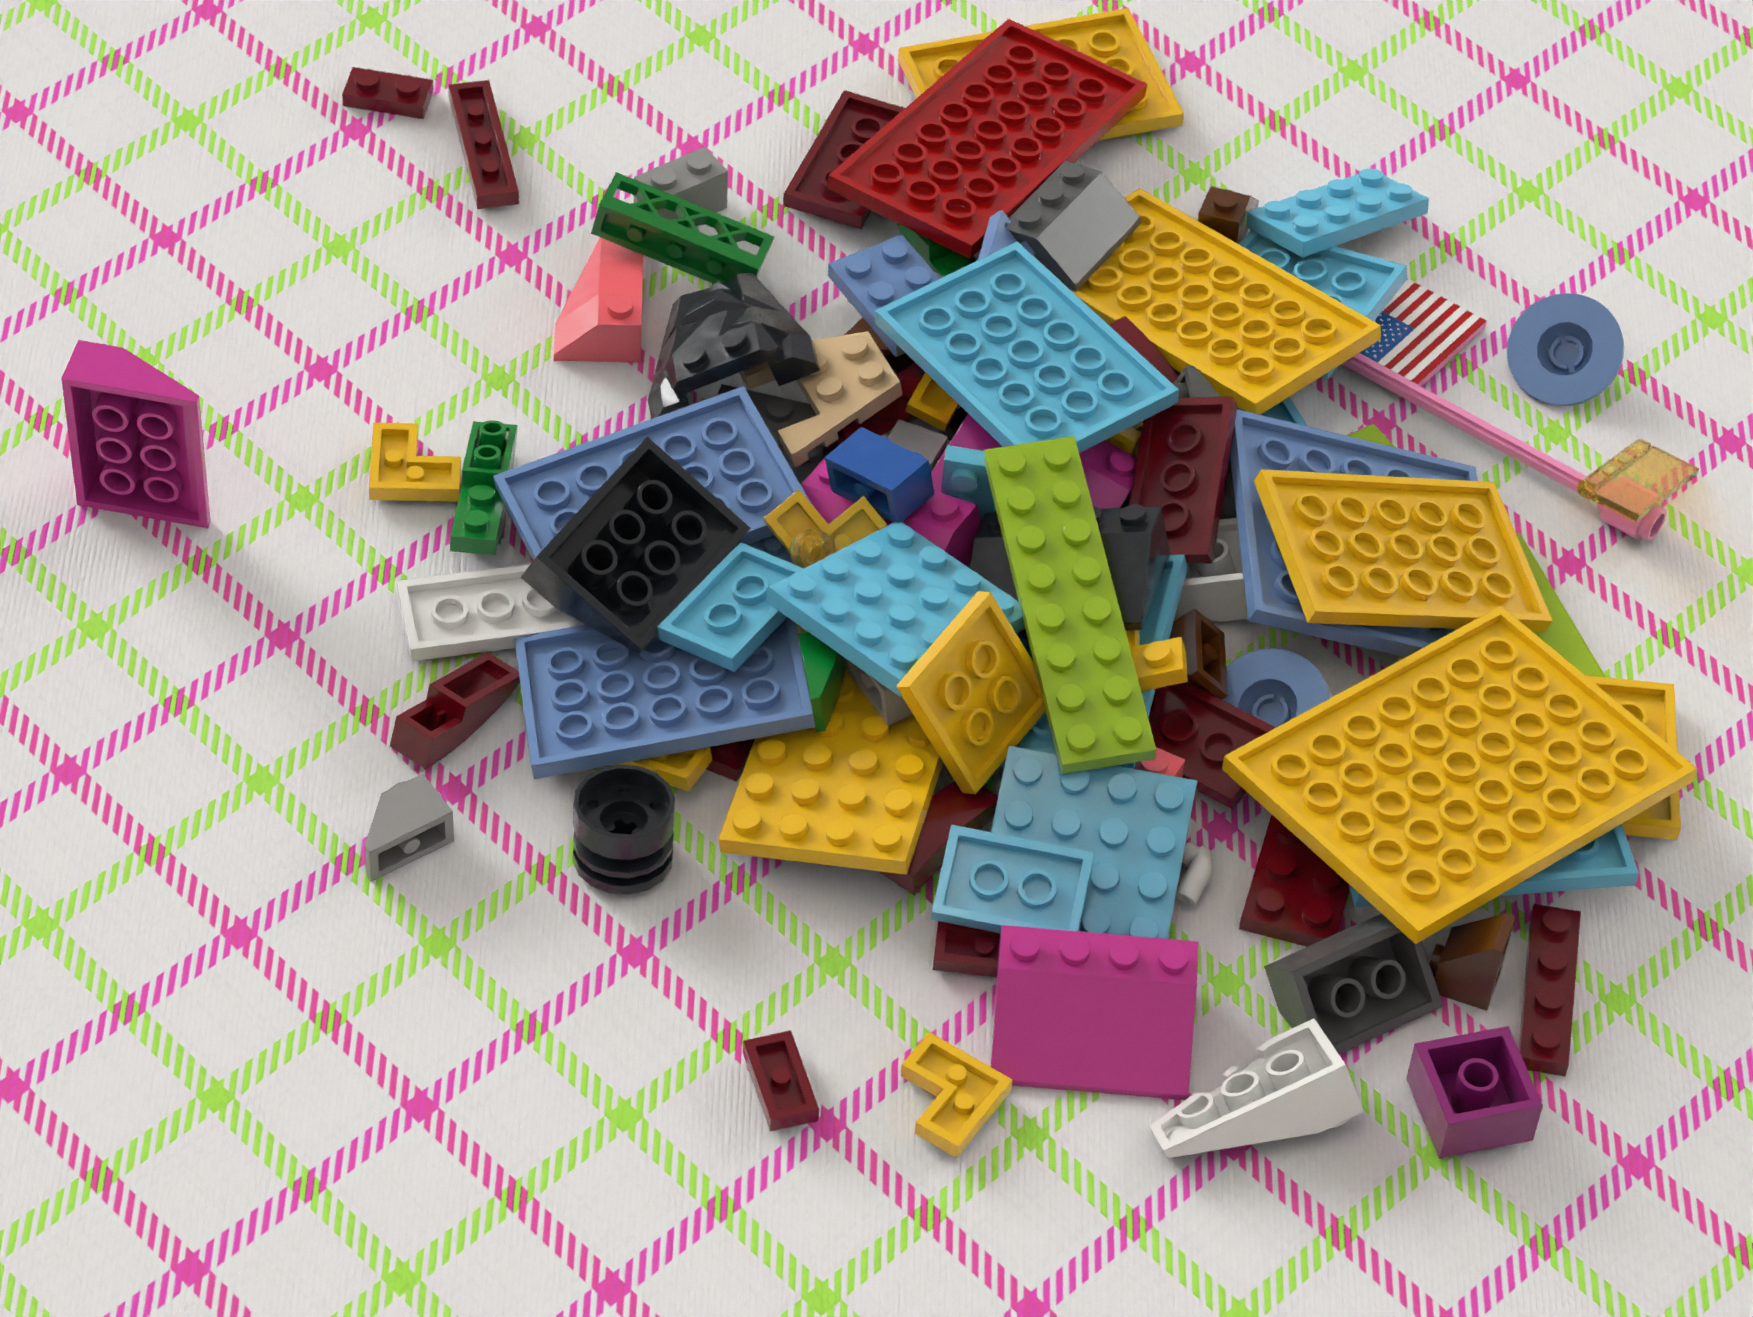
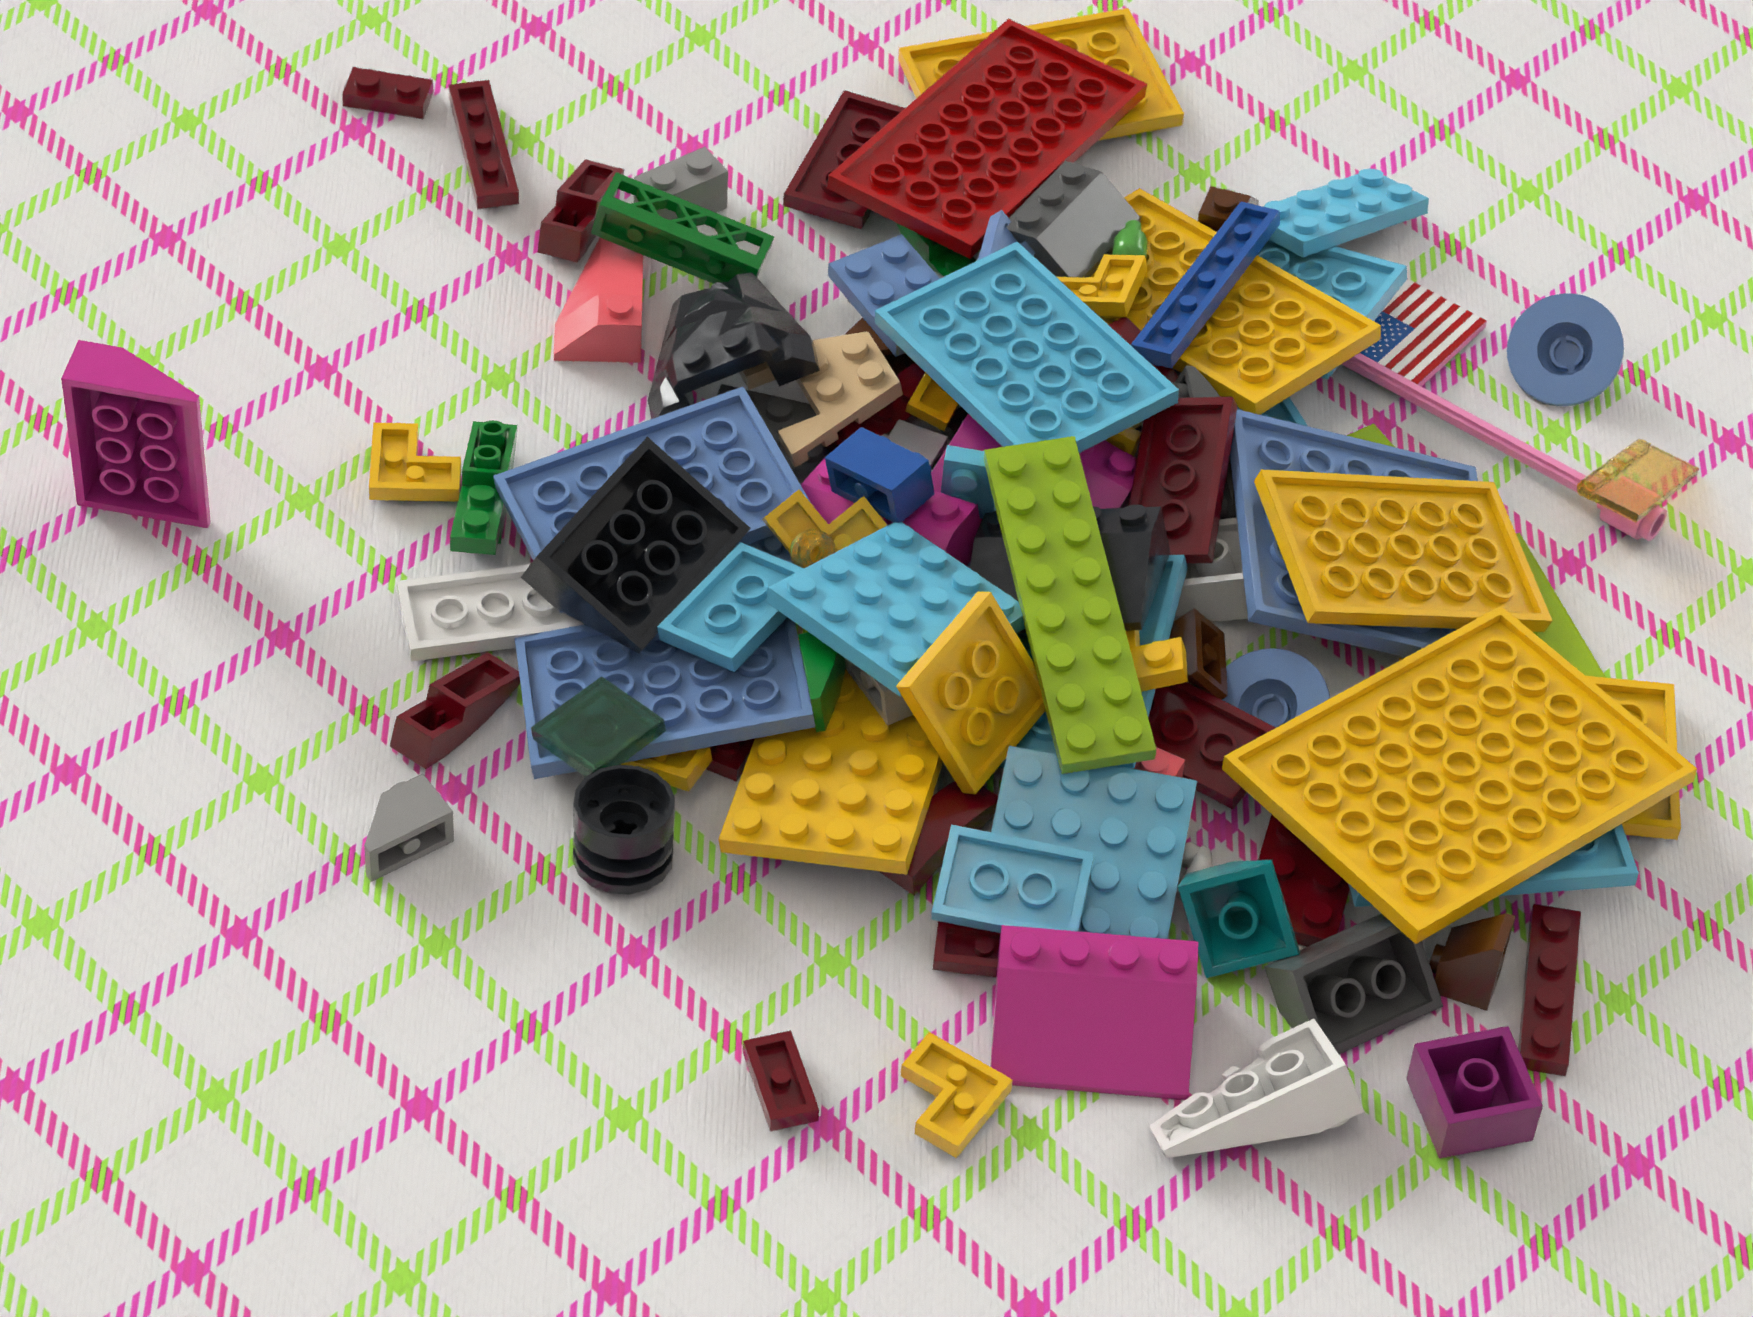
(569, 224): none -> dark red slope
(598, 728): none -> clear green tile
(1113, 285): none -> yellow plate
(1130, 240): none -> bright green cylinder
(1206, 284): none -> blue plate
(1237, 916): none -> teal slope

